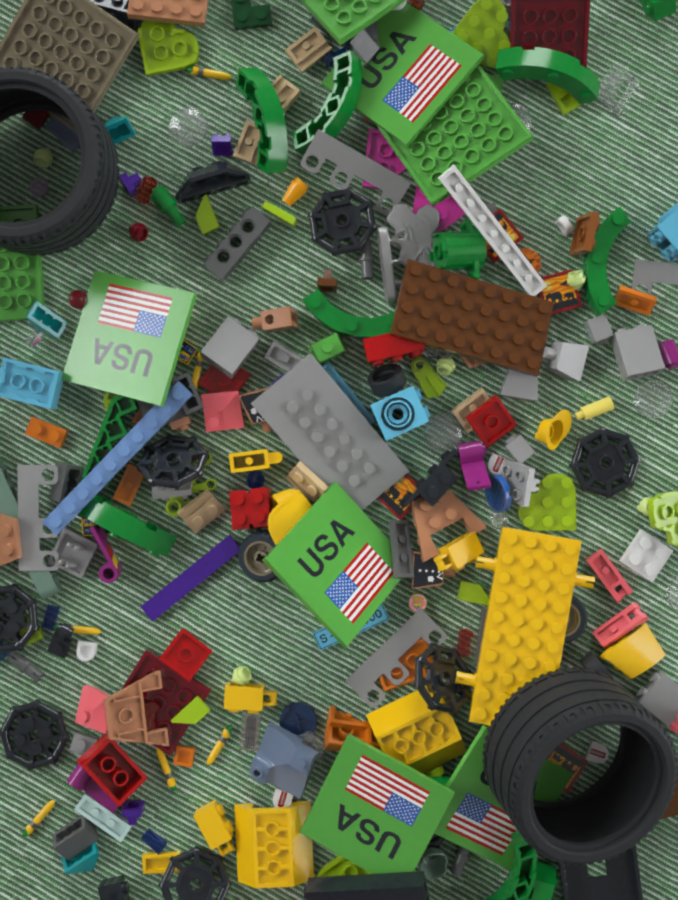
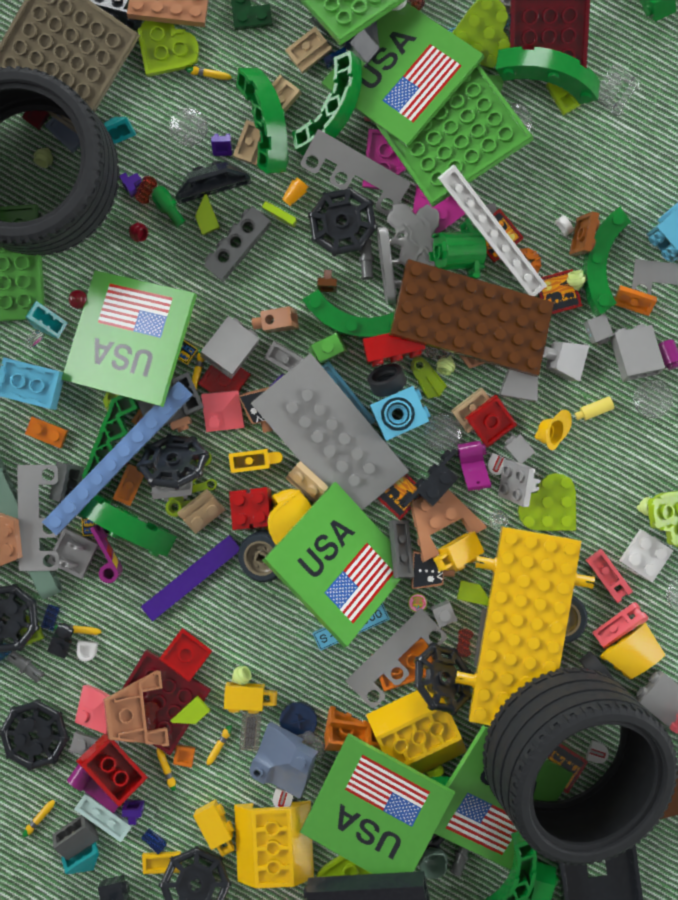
(38, 187): clear purple plate -> none
(255, 479): clear blue plate -> none
(444, 613): none -> light grey brick
(498, 494): blue tile -> none
(594, 458): black plate -> none

